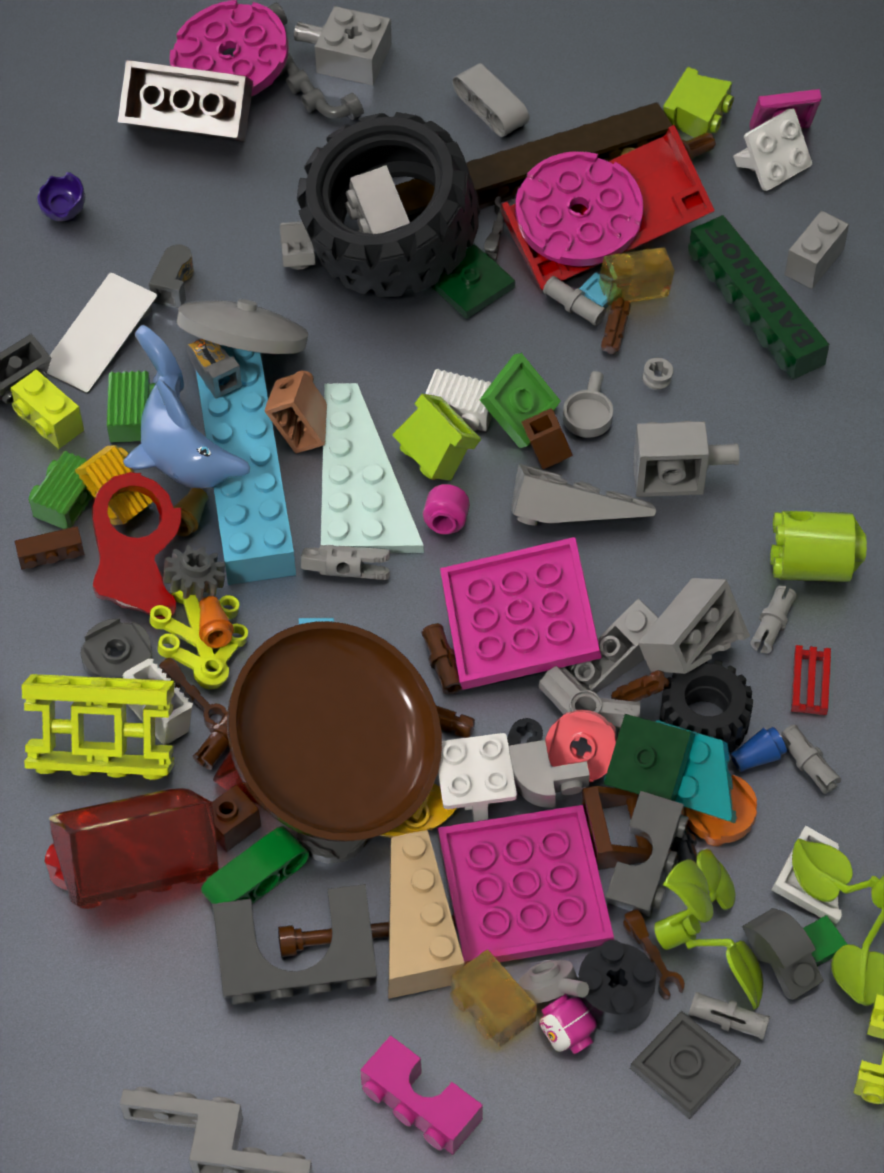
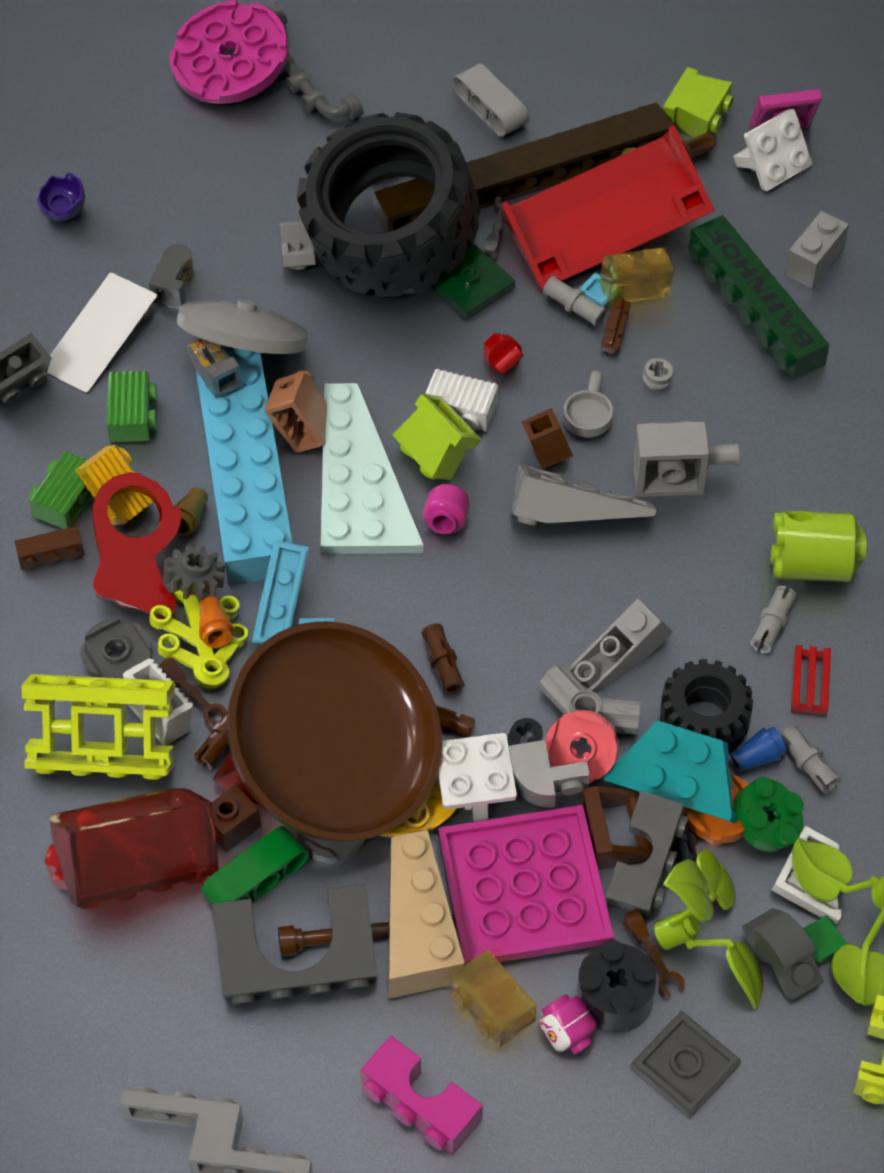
(47, 409): neon yellow brick -> none
(167, 432): medium blue animal -> none
(185, 100): brick -> none
(280, 590): none -> medium azure tile
(346, 561): light grey hinge -> none
(349, 44): light grey brick -> none
(375, 202): light grey brick -> none
(502, 352): none -> red piece
(518, 395): bright green plate -> none
(519, 613): dark pink plate -> none
(551, 980): light grey piece -> none
(566, 236): dark pink plate -> none
(641, 687): reddish brown axle -> none
(649, 758): dark green plate -> none
(694, 627): light grey wedge -> none
(733, 1017): light grey pin -> none
(781, 803): none -> green plate

